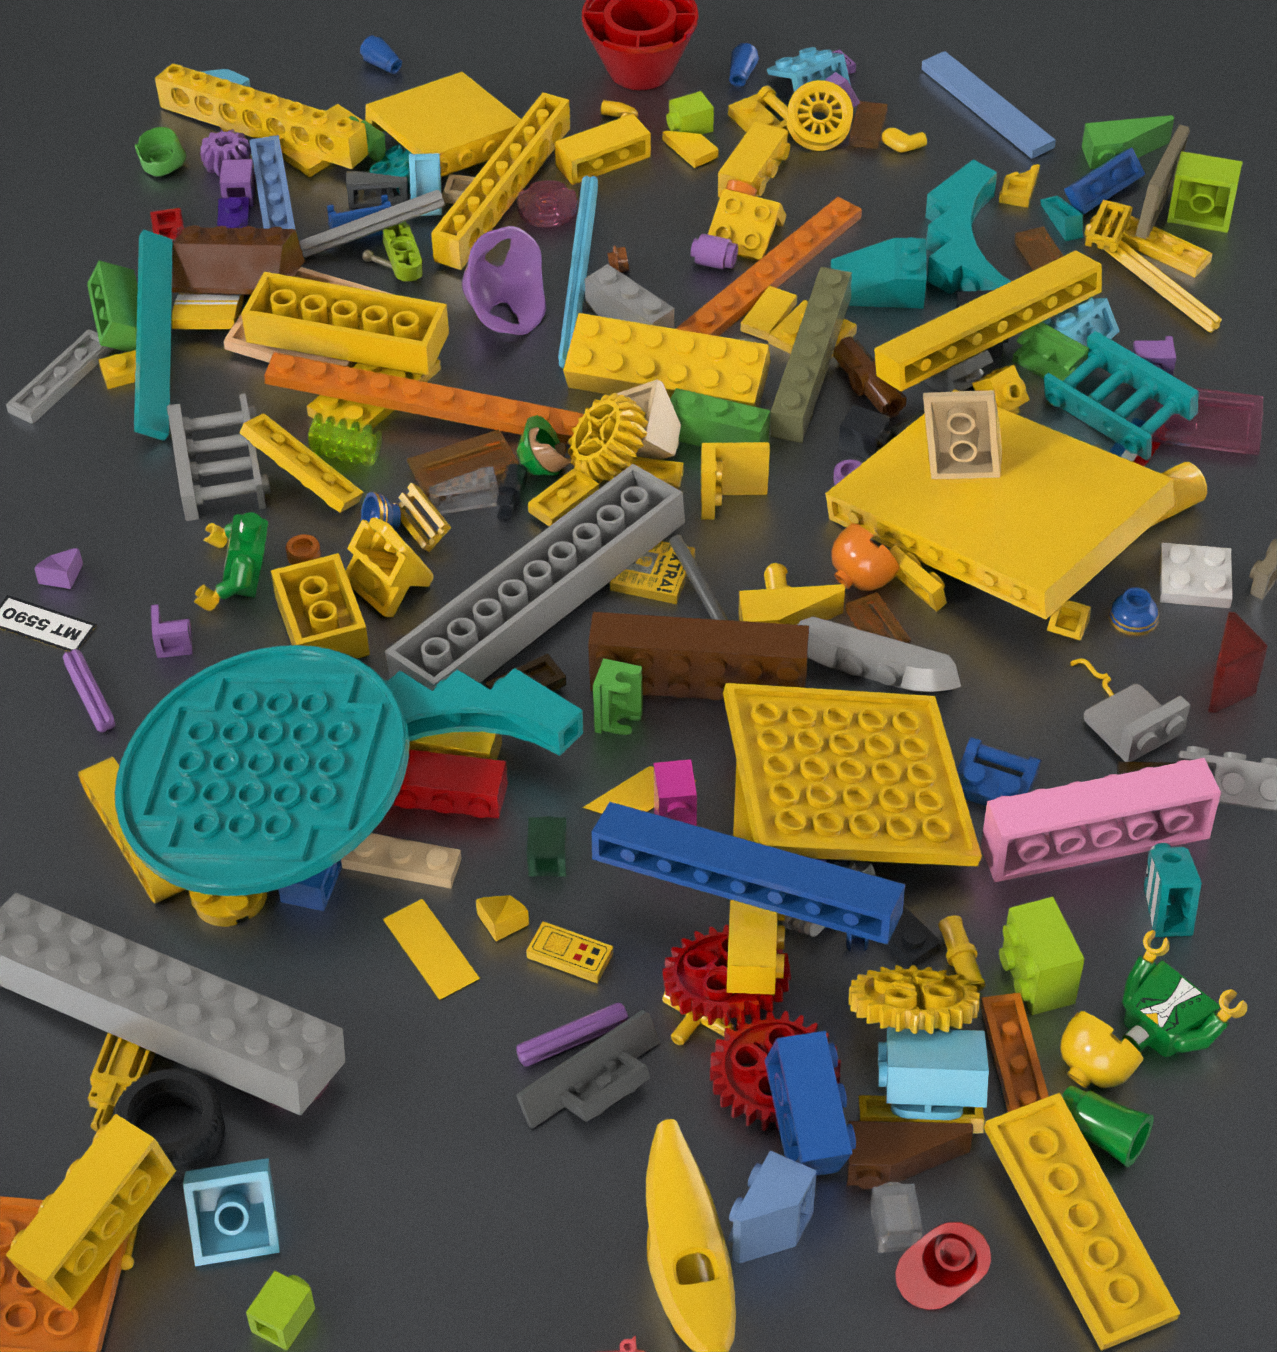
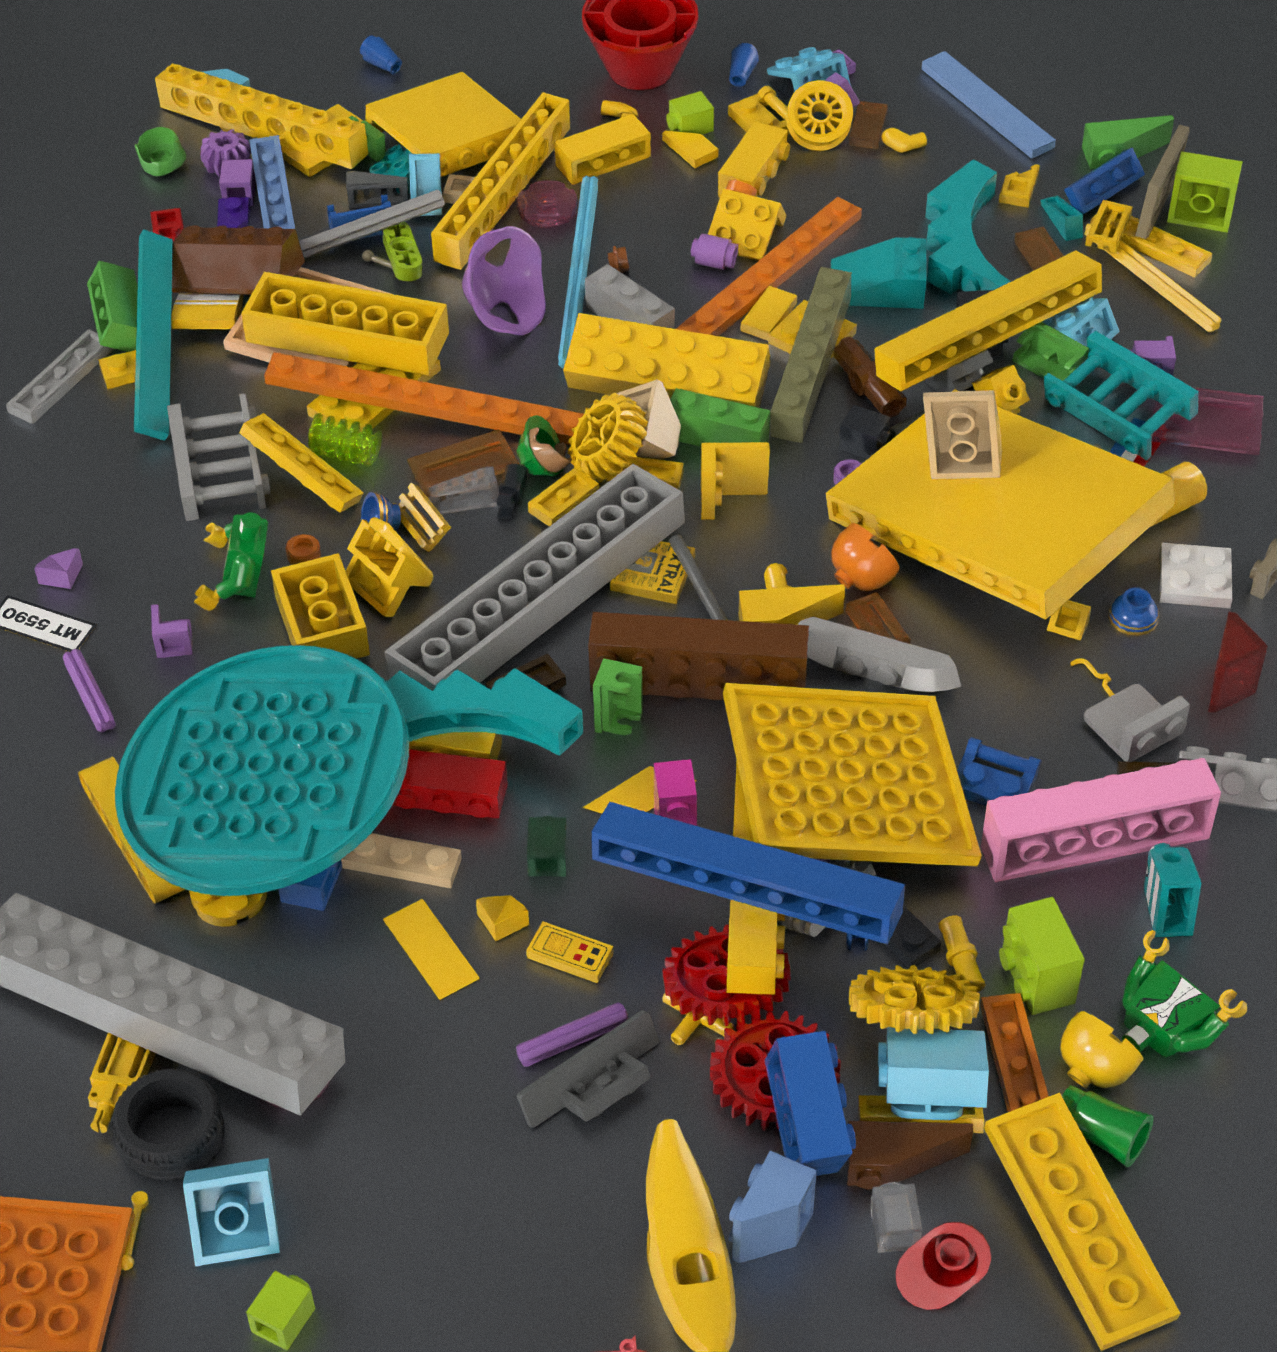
(91, 1211): yellow brick -> none
(923, 584): yellow plate -> none

